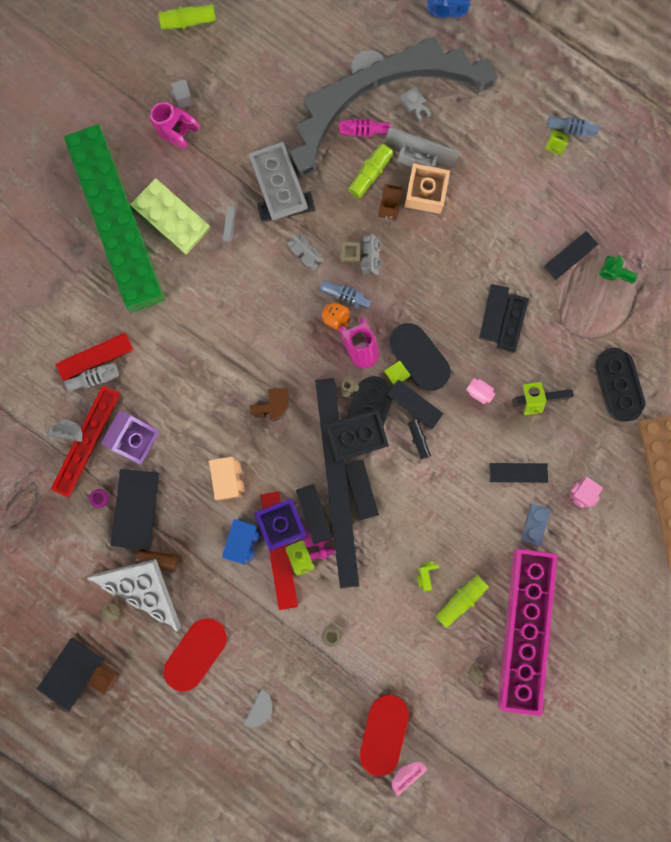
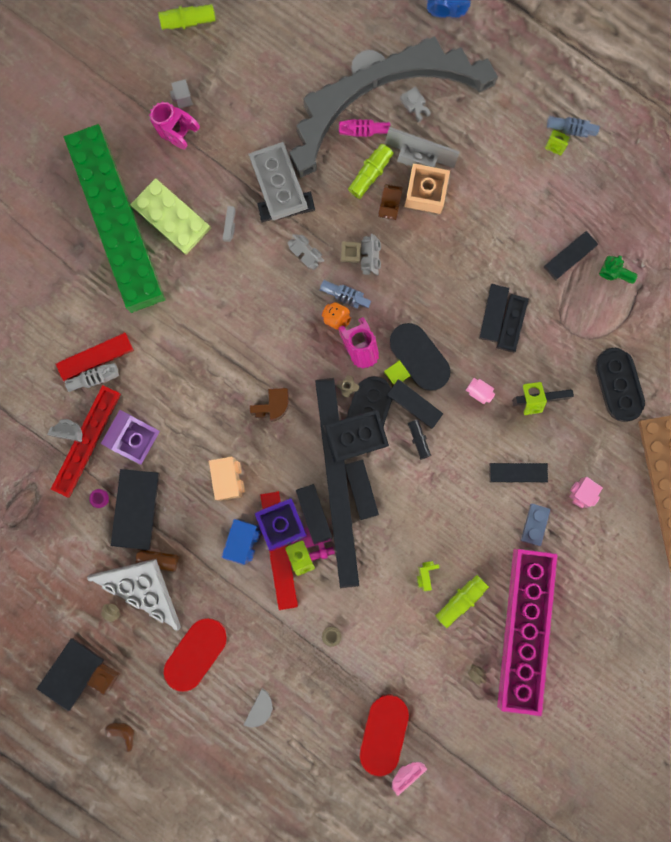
(121, 730): none -> reddish brown hair

